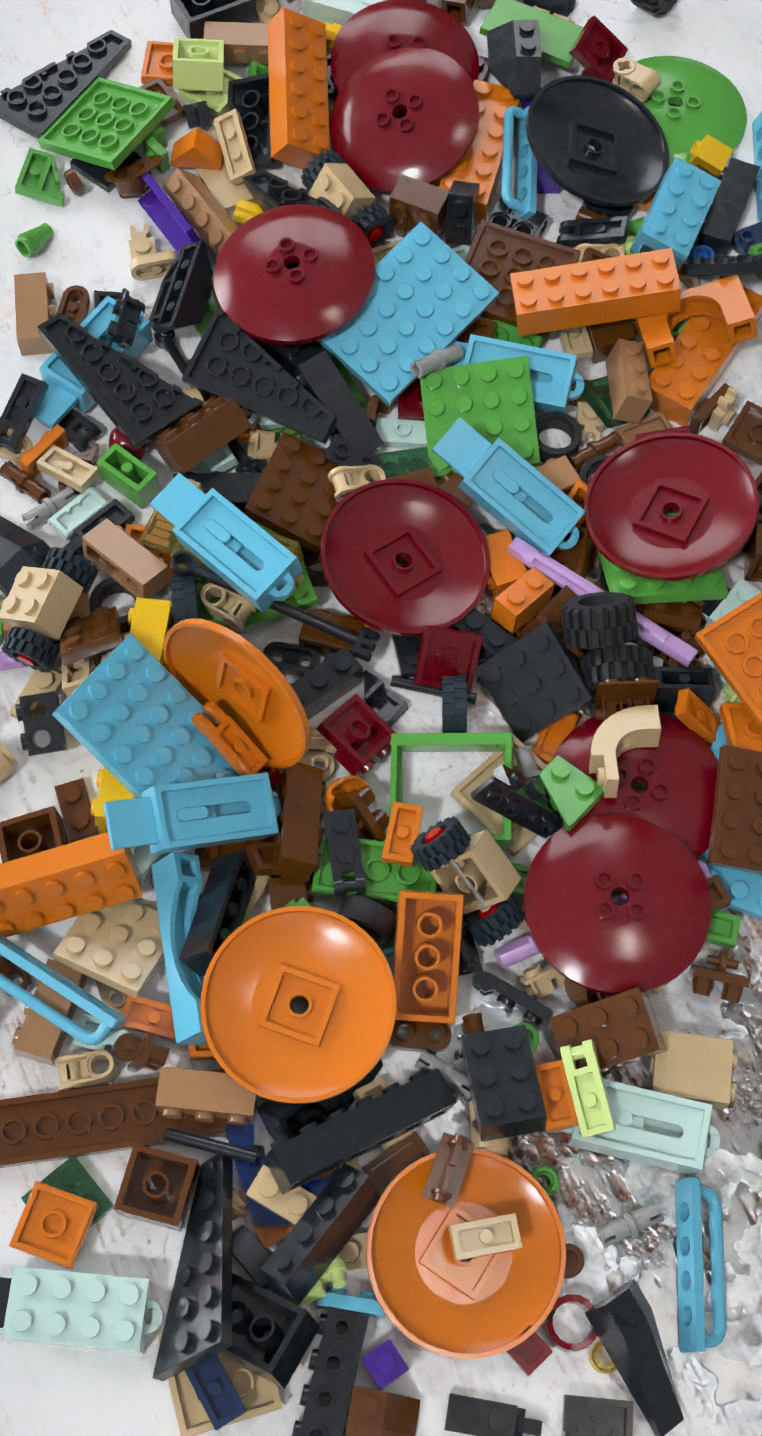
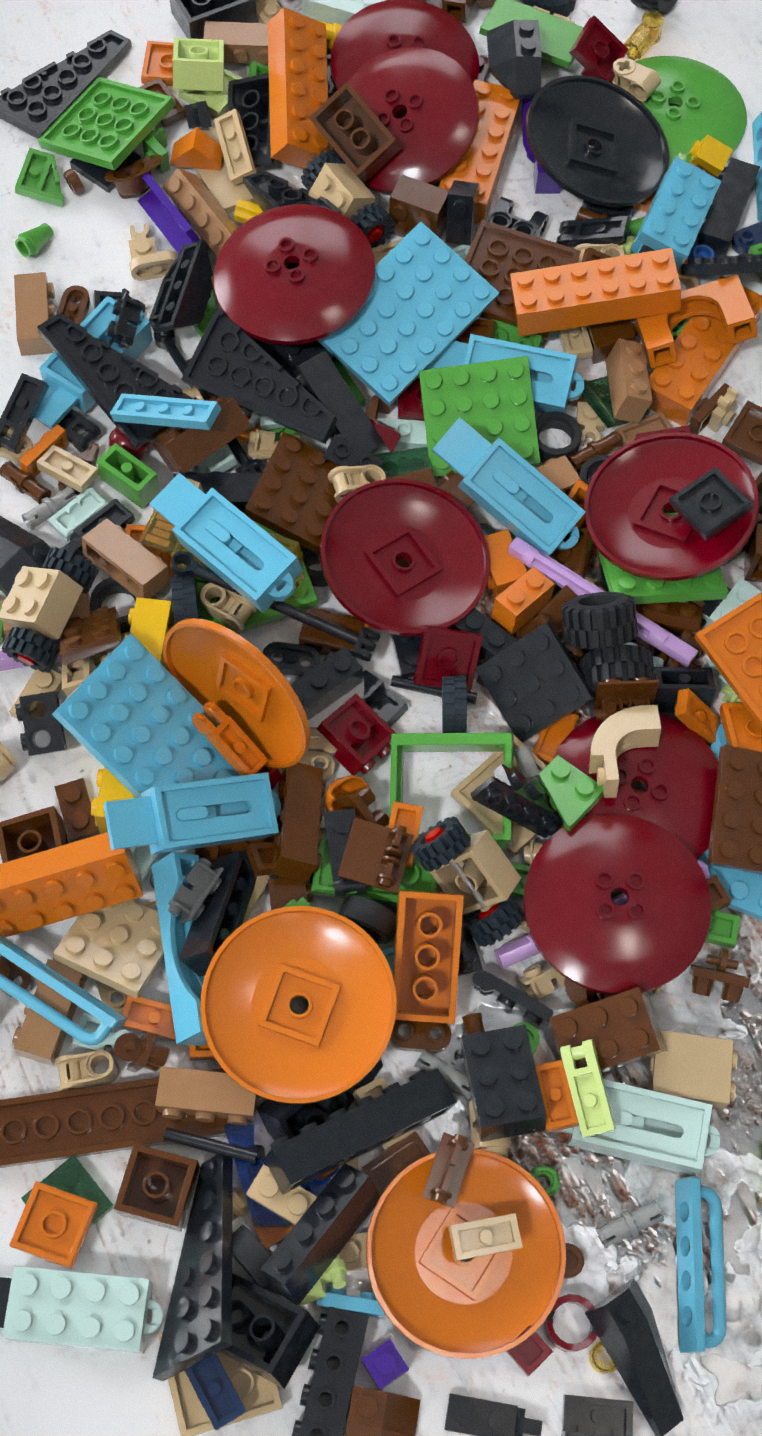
(165, 411): none -> medium azure plate
(190, 902): none -> dark grey hinge
(355, 132): none -> reddish brown brick
(376, 855): none -> reddish brown hinge
(387, 433): none -> dark red slope
(436, 360): light grey pin -> none
(524, 184): medium azure piece -> none
(530, 851): none -> tan plate
(645, 35): none -> clear yellow piece
(710, 503): none -> black plate

